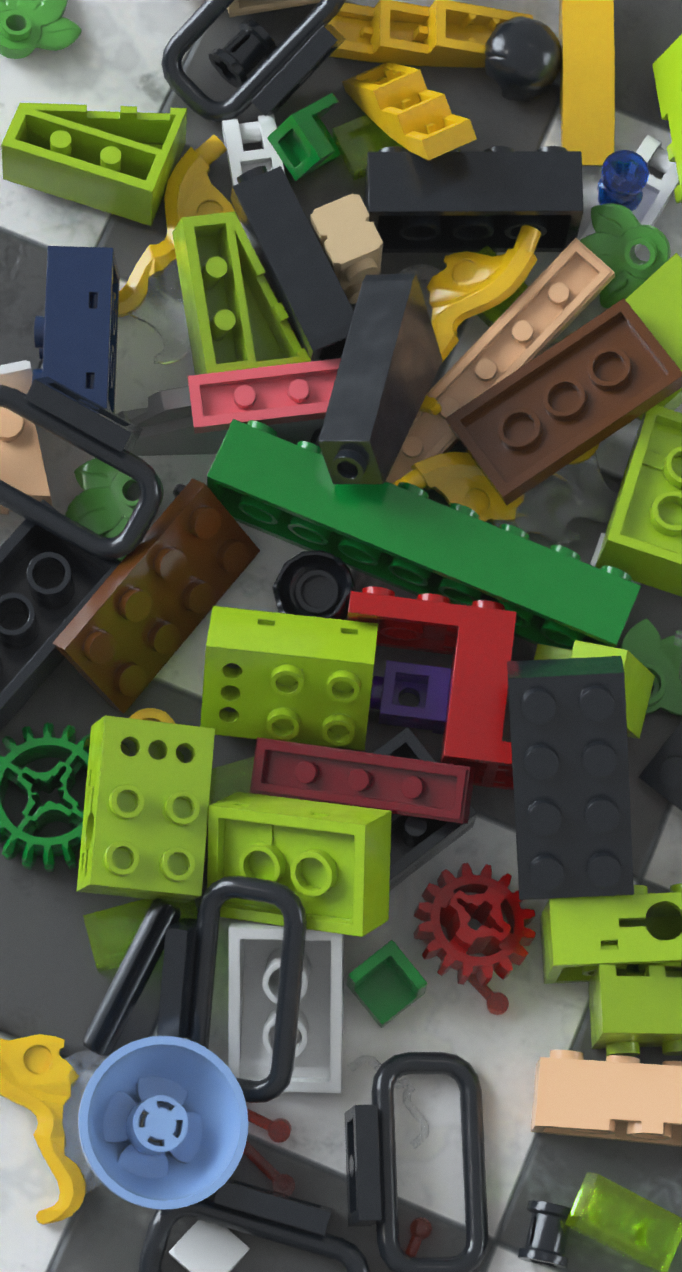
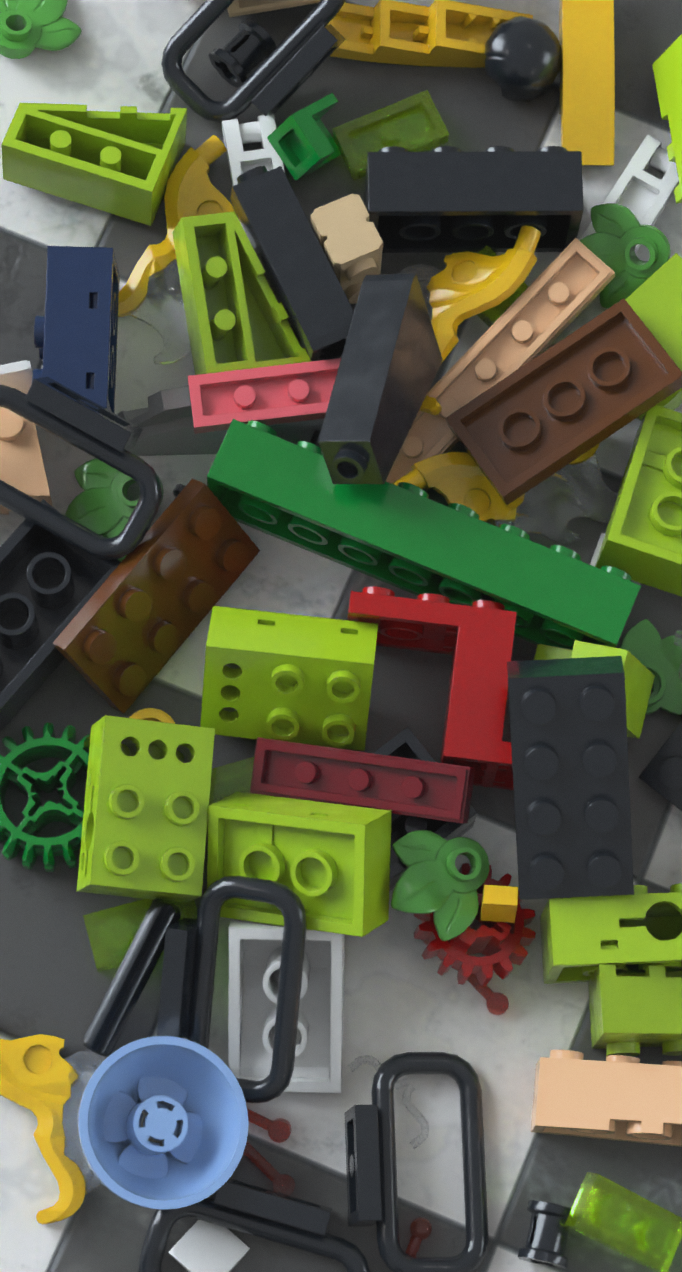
(314, 586): black hair -> none
(386, 983): green panel -> none
(408, 111): yellow slope -> none
(426, 682): dark purple brick -> none
(435, 883): none -> bright green plate
(499, 903): none -> yellow piece
(616, 169): clear blue bush -> none

